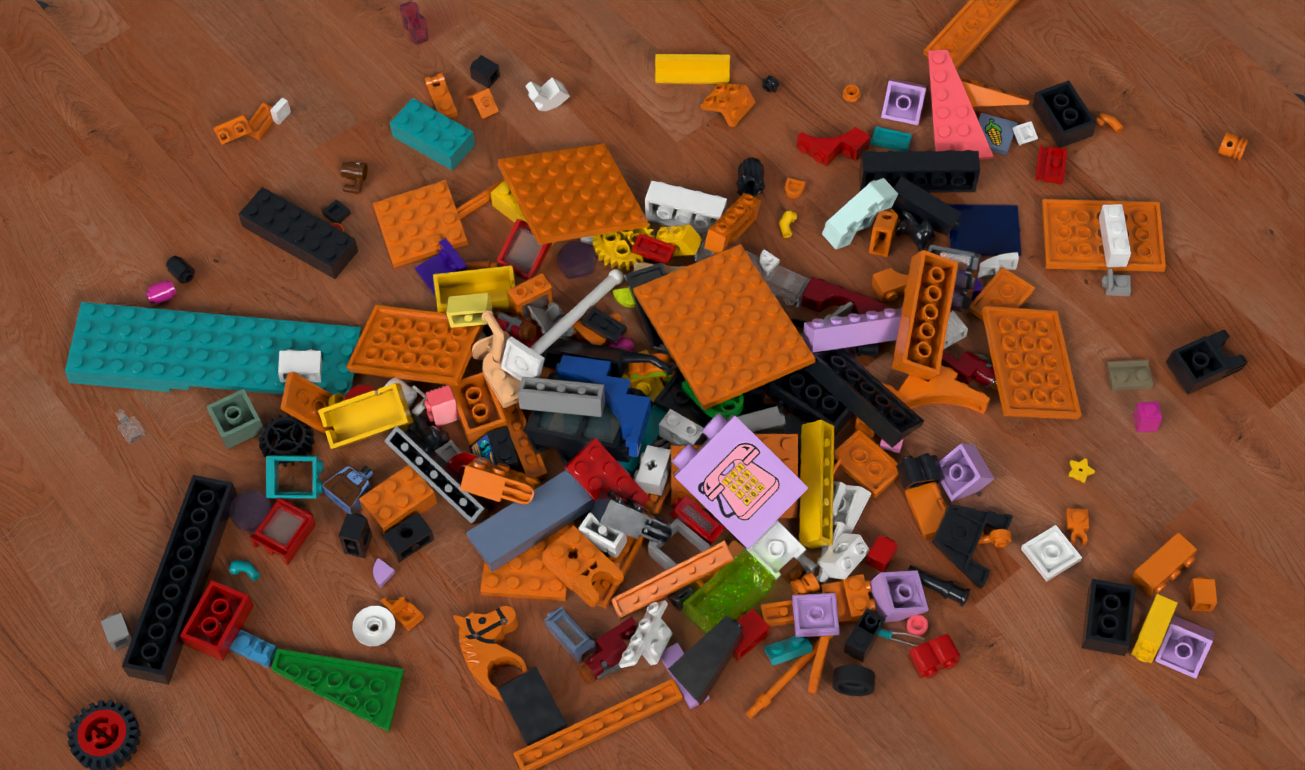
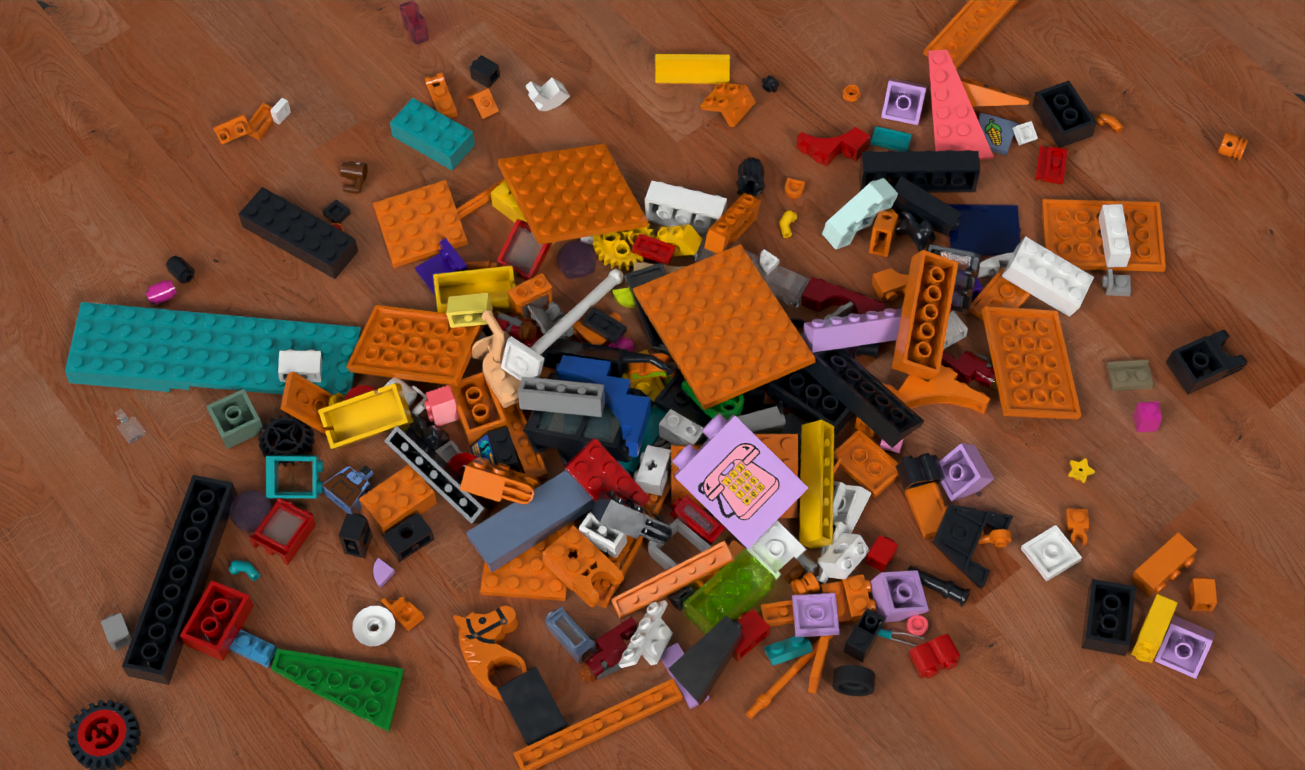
(1047, 276): none -> white brick

